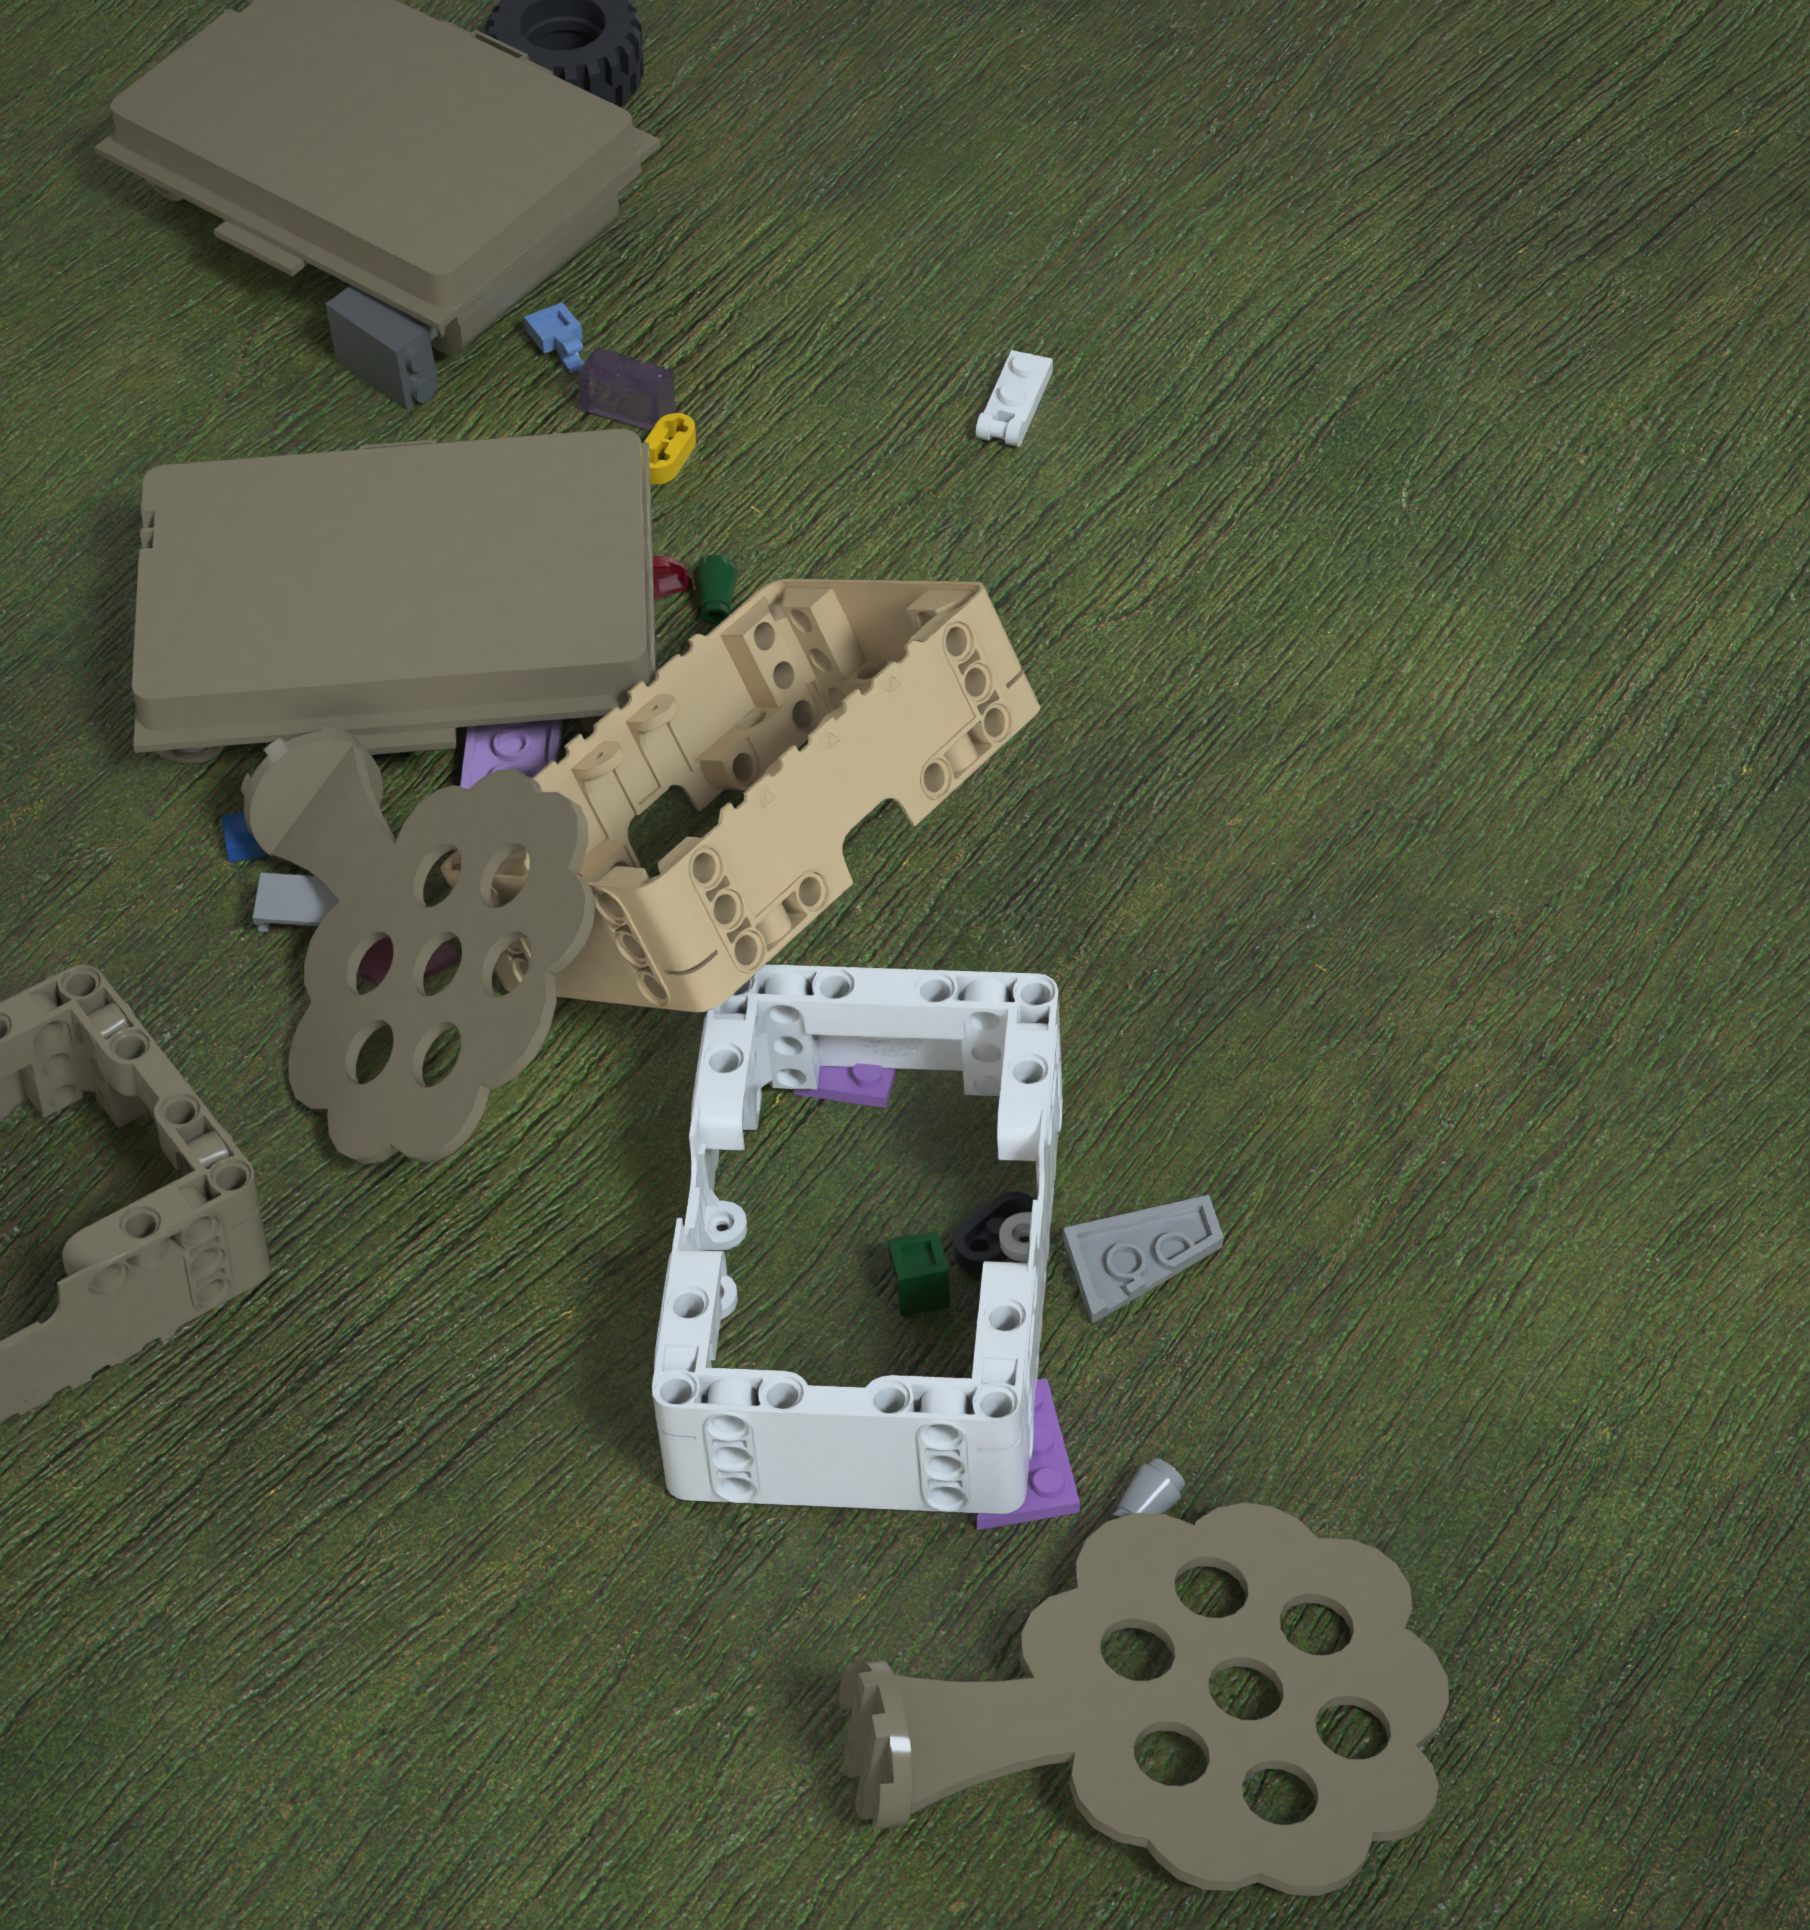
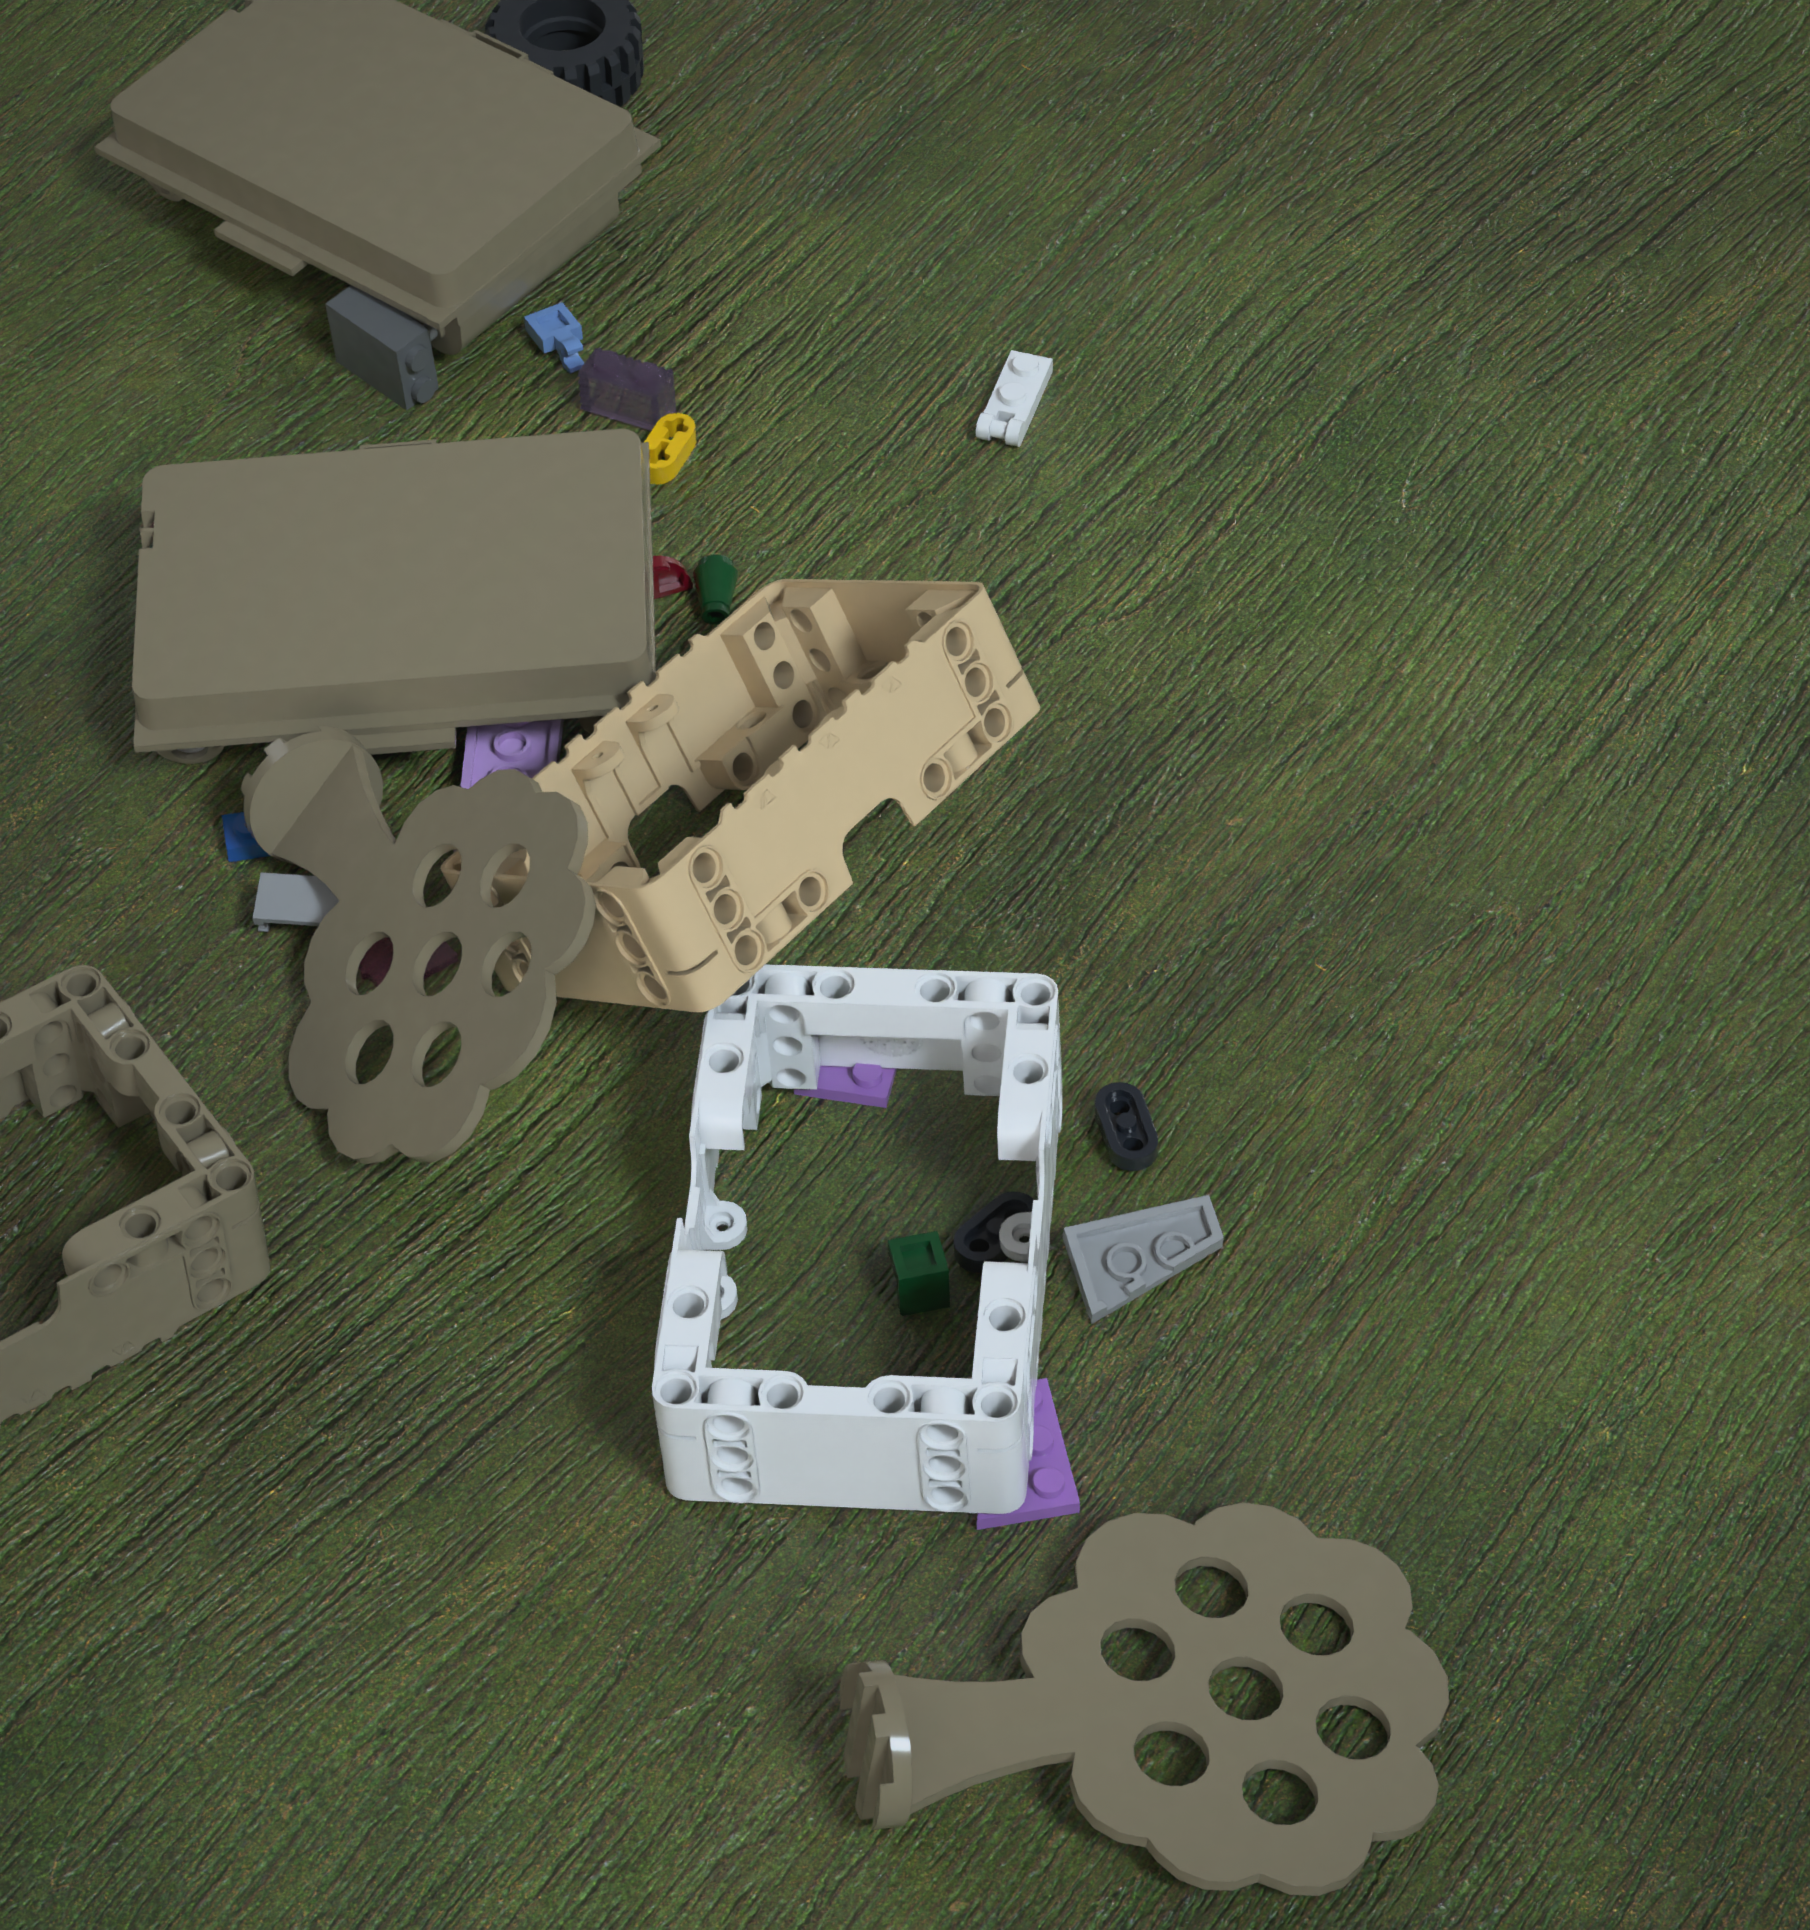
(1128, 1130): none -> black plate
(1152, 1490): light grey cone -> none

